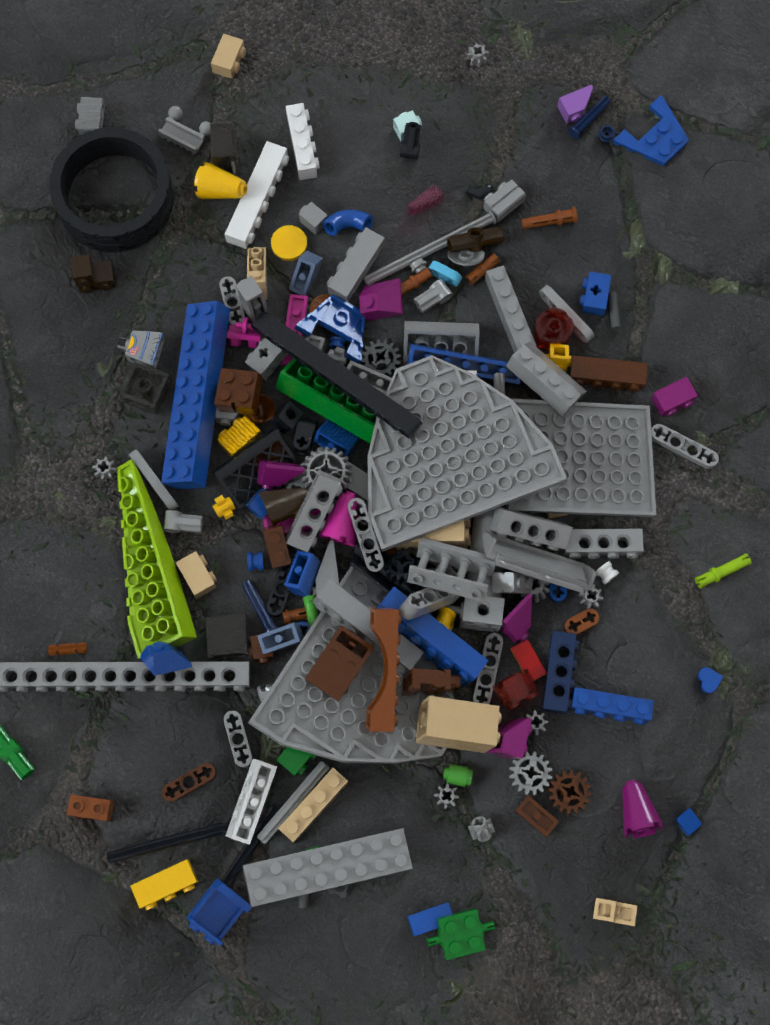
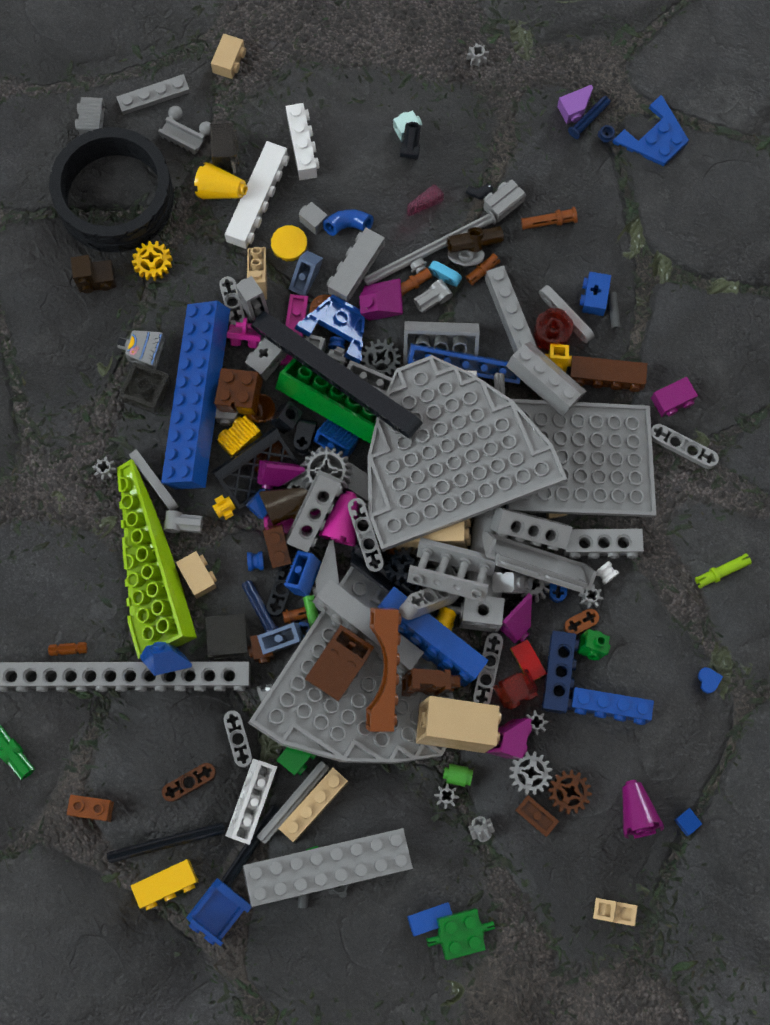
(153, 94): none -> light grey plate
(160, 262): none -> yellow gear
(594, 644): none -> green brick

